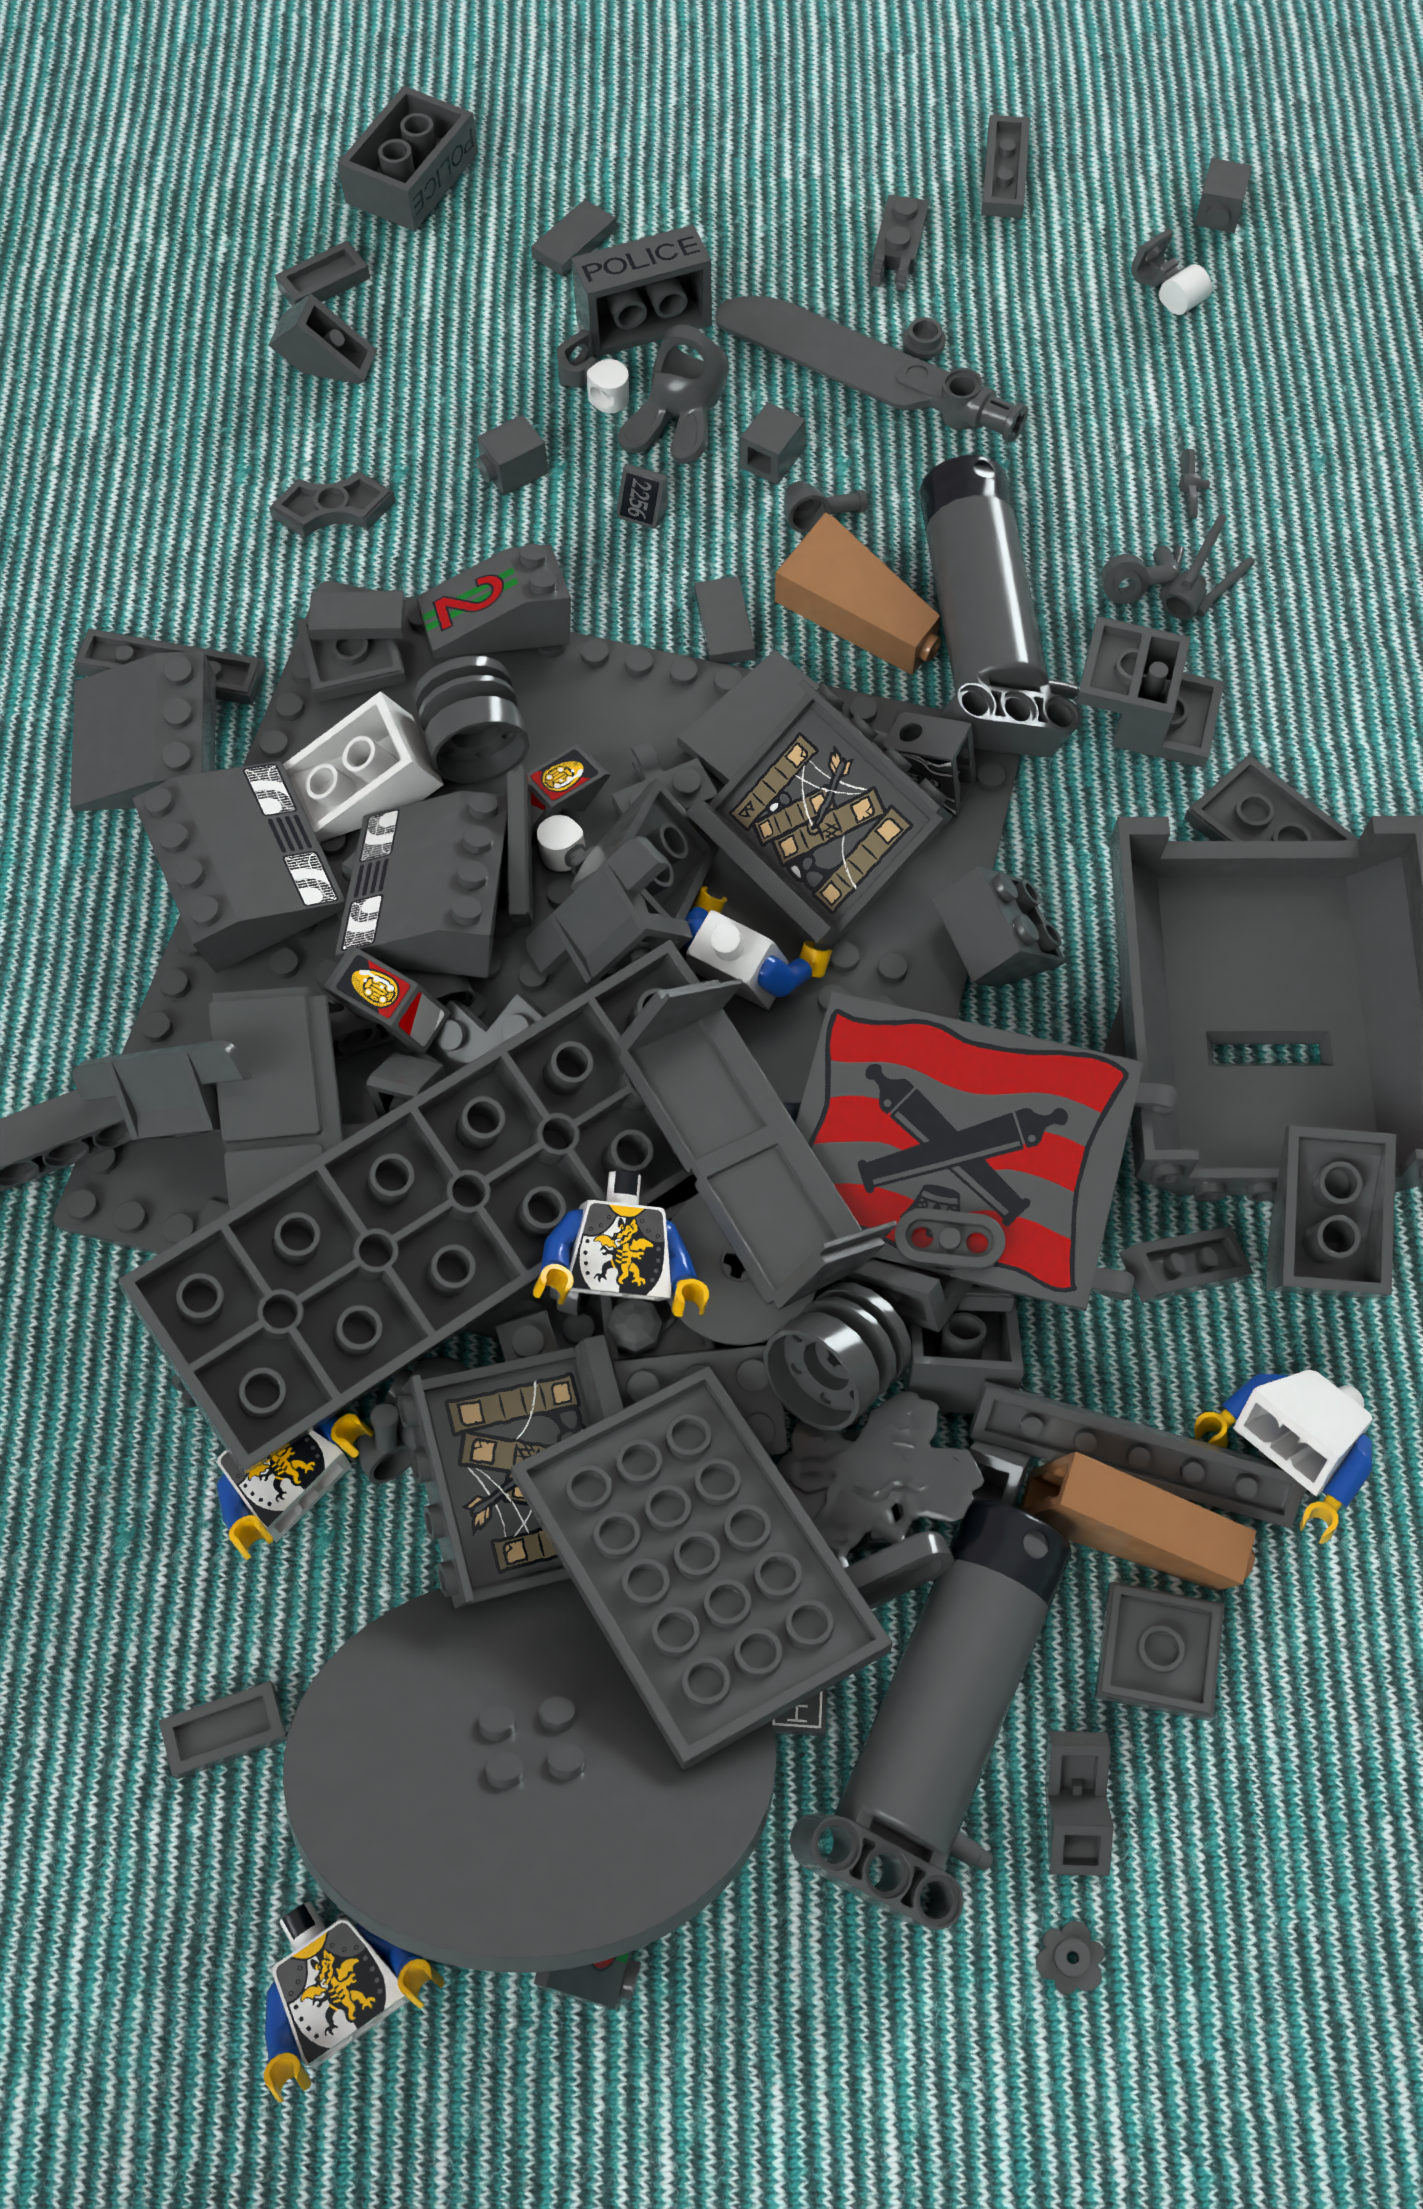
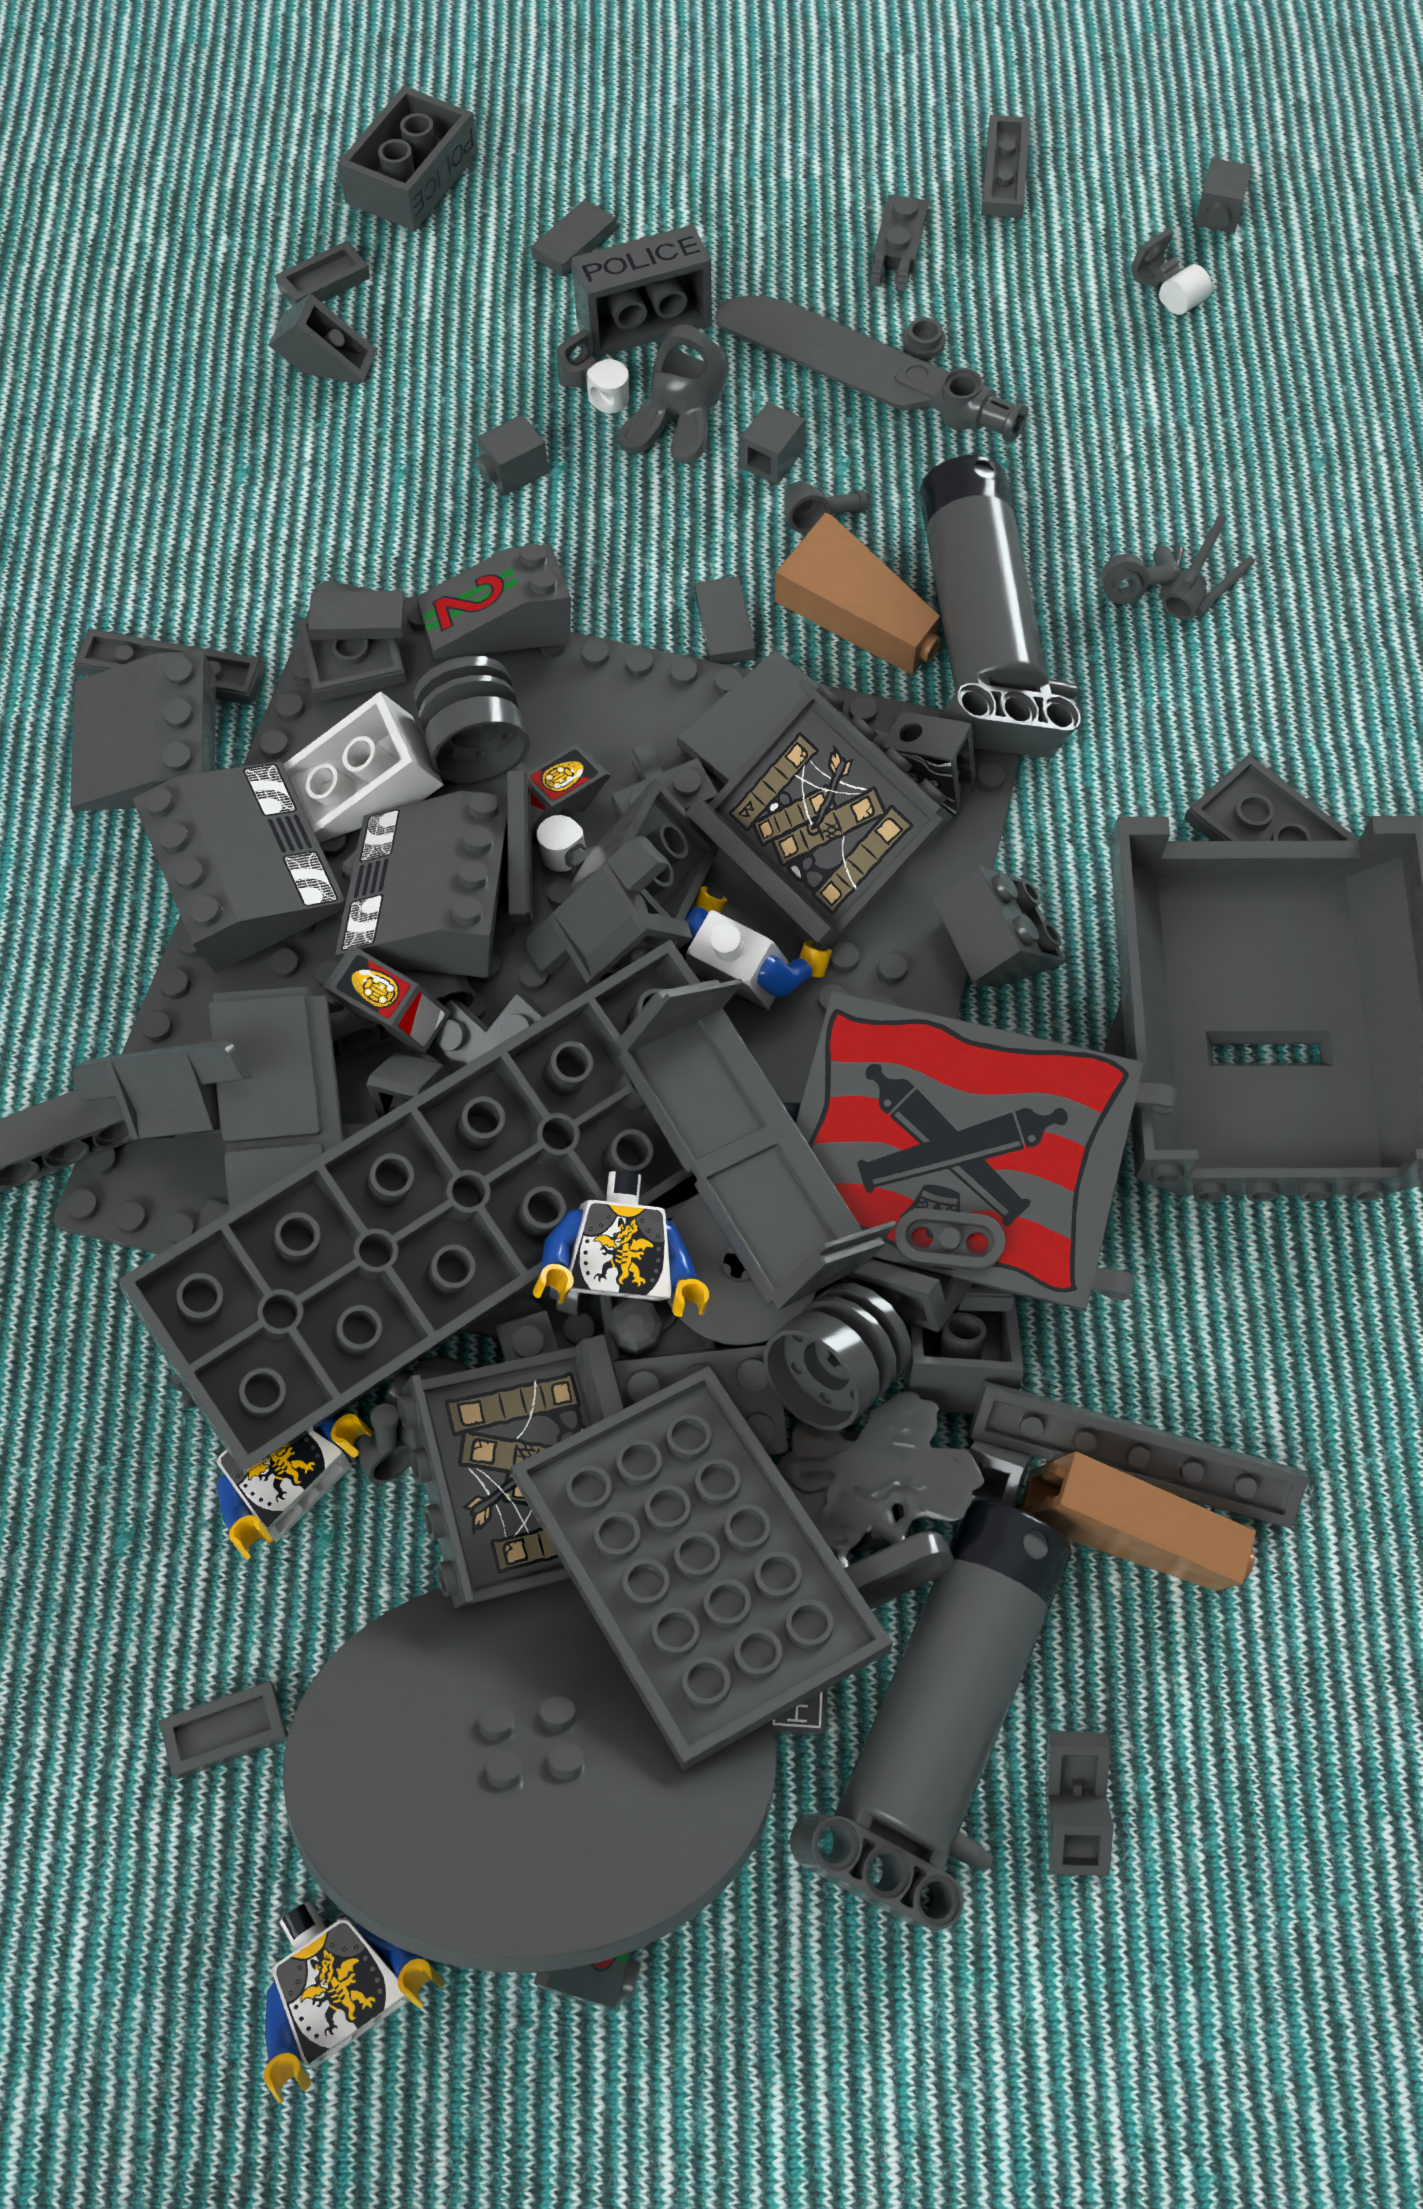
(313, 506): dark grey tile -> none
(642, 496): slope -> none
(1053, 1961): dark grey plant -> none
(1143, 679): dark grey bracket -> none
(1159, 1651): dark grey plate -> none
(1186, 1263): dark grey plate -> none
(1191, 482): dark grey piece -> none
(1305, 1430): white torso -> none
(1333, 1214): dark grey slope -> none

